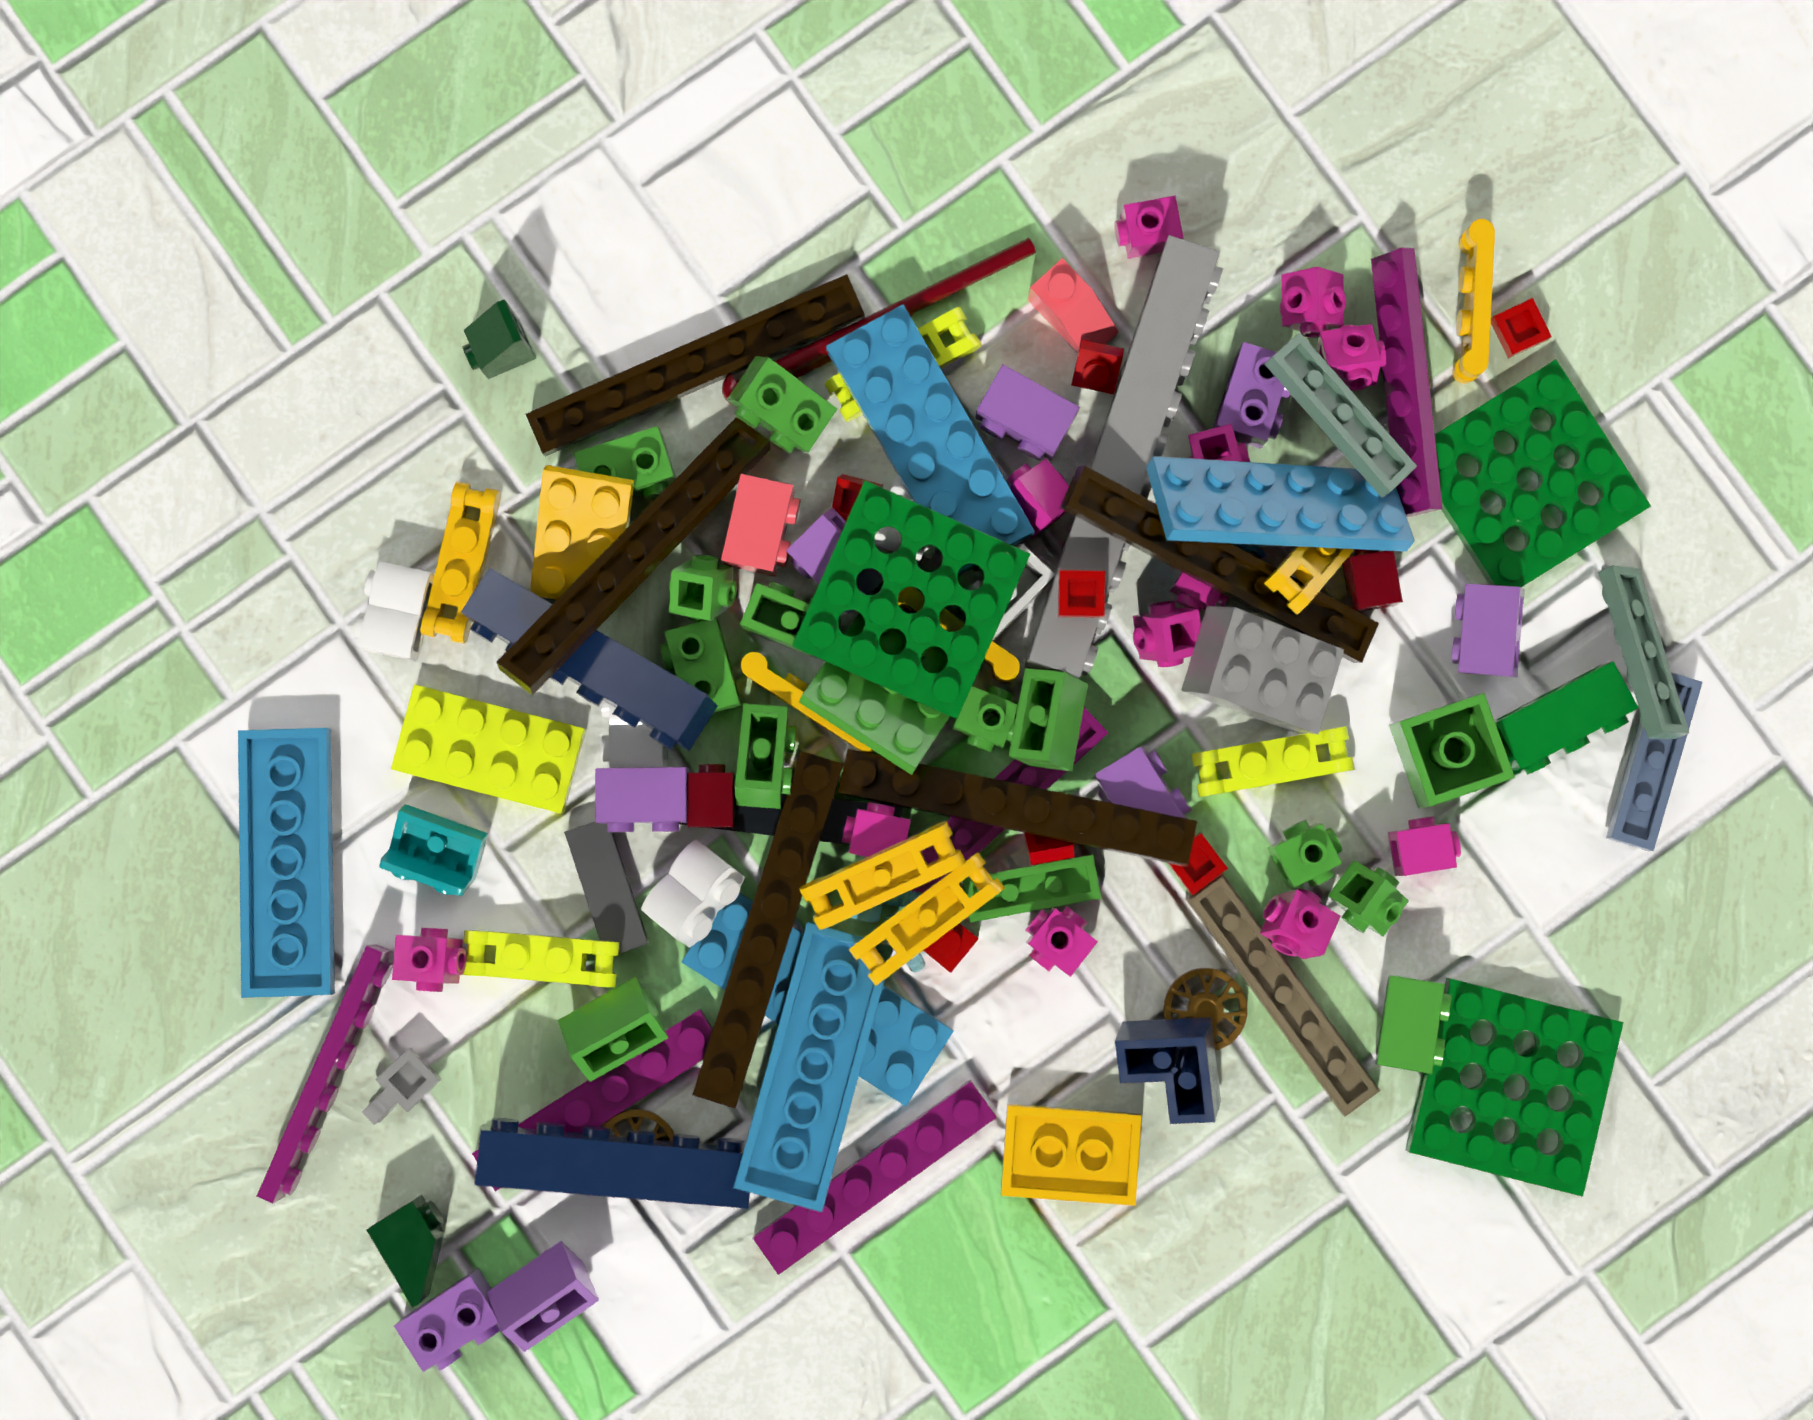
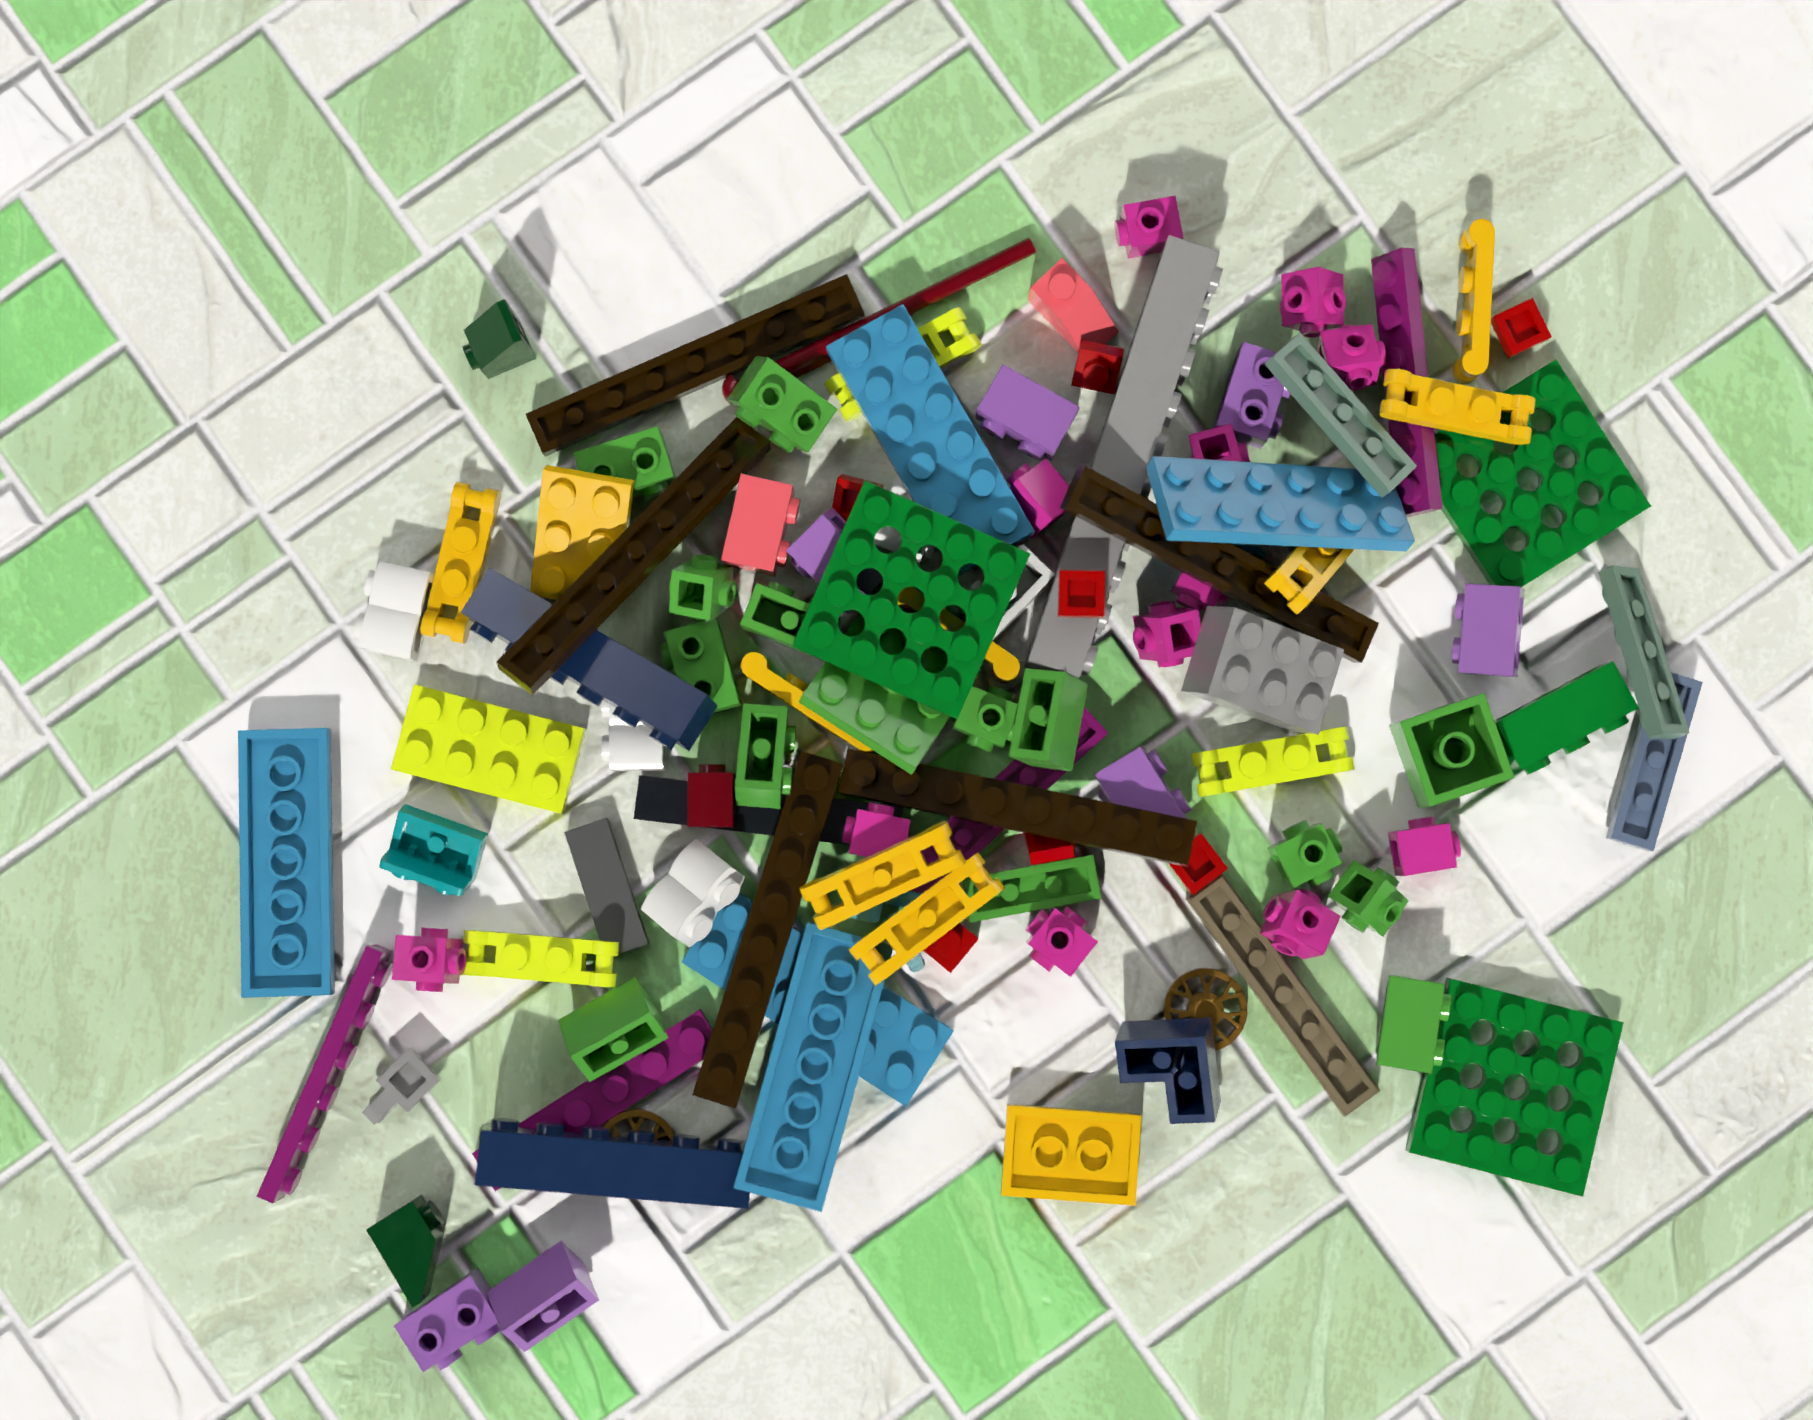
(641, 796): medium lavender brick -> none
(876, 1176): magenta plate -> none
(1372, 580): dark red brick -> none
(1456, 407): none -> yellow plate

